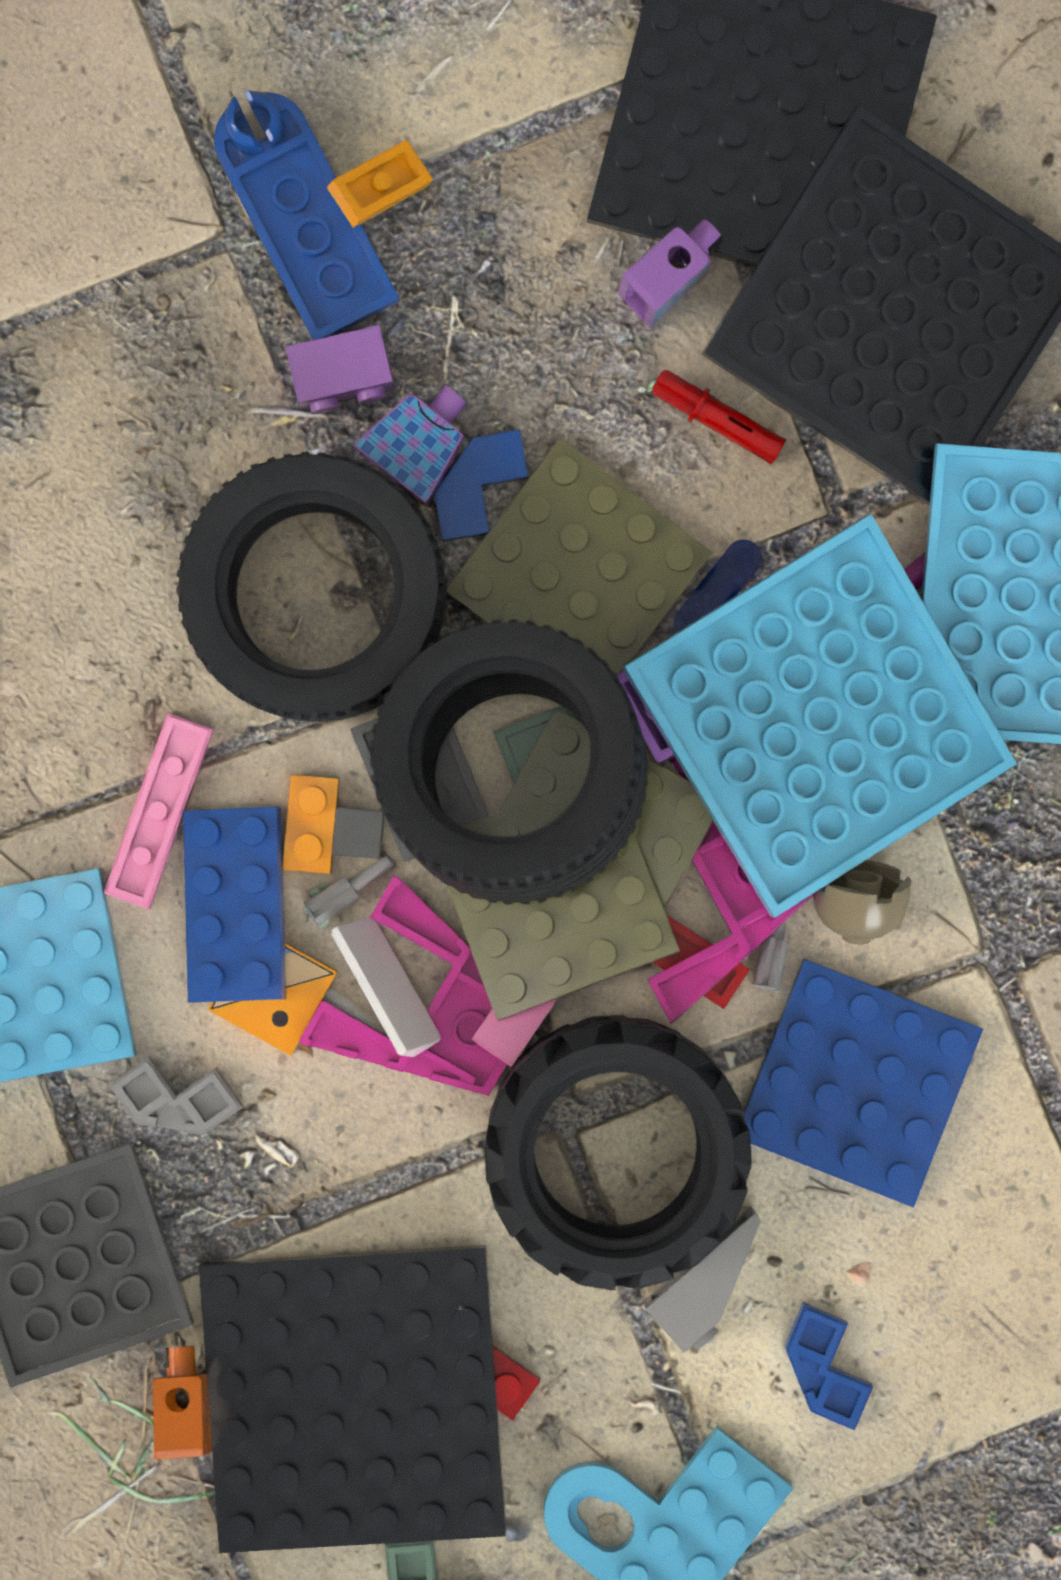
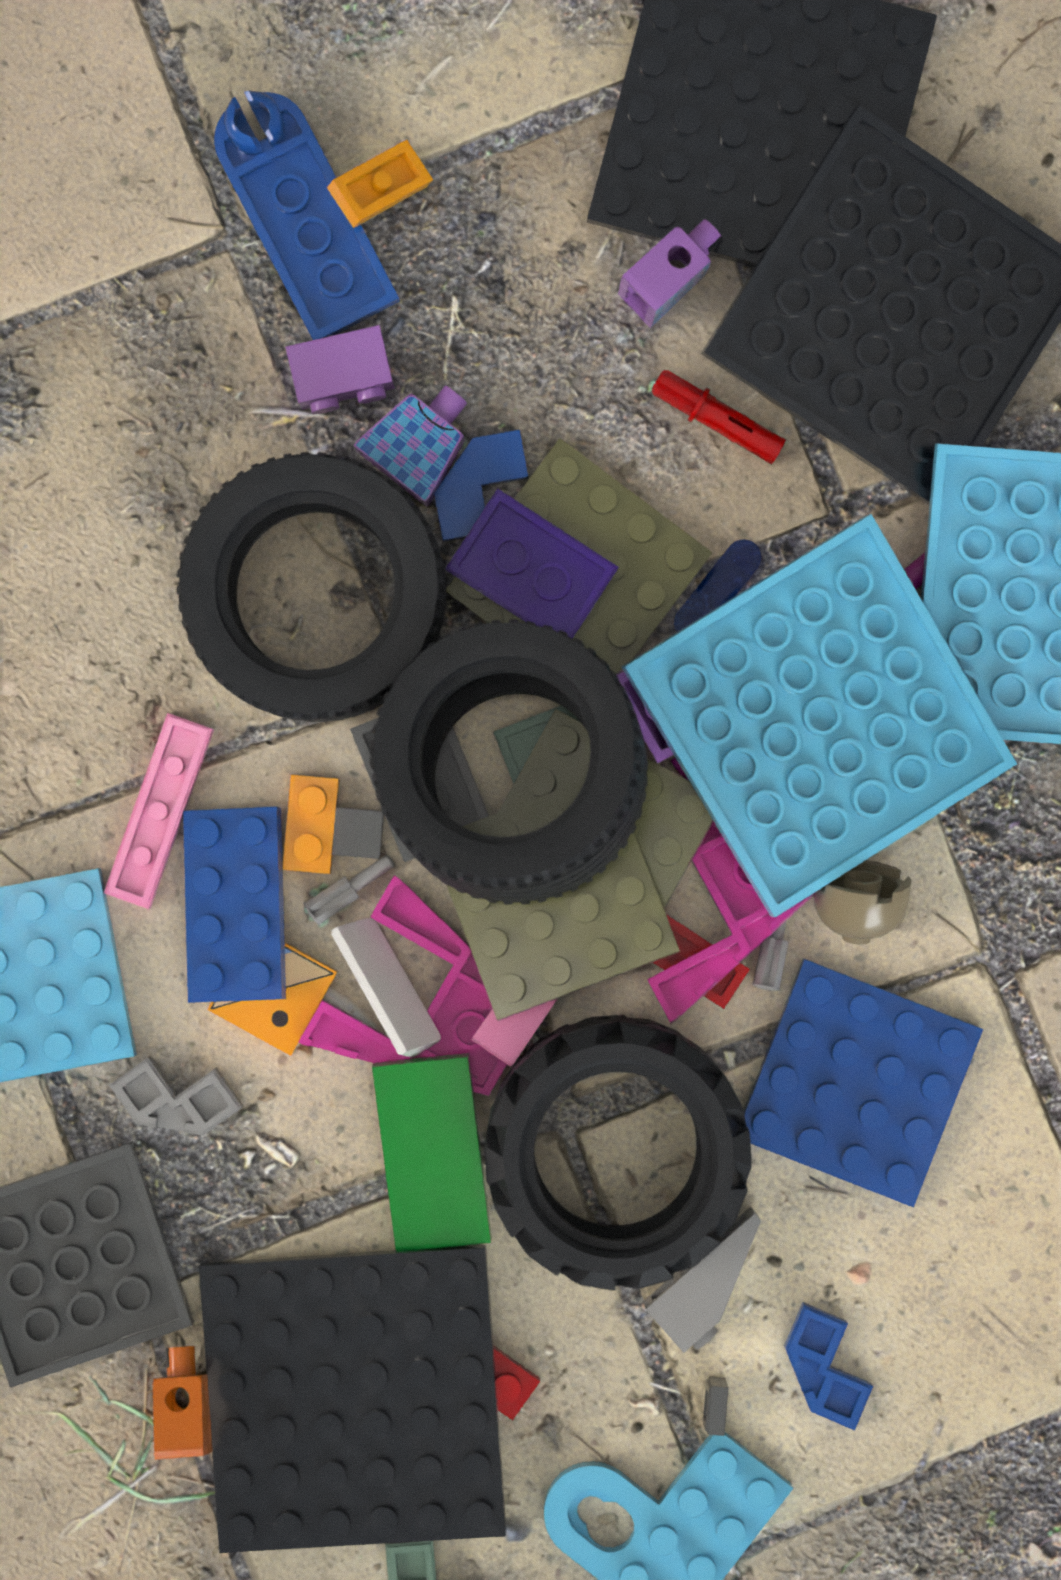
(432, 1152): none -> green tile
(531, 566): none -> dark purple tile
(715, 1405): none -> dark grey tile

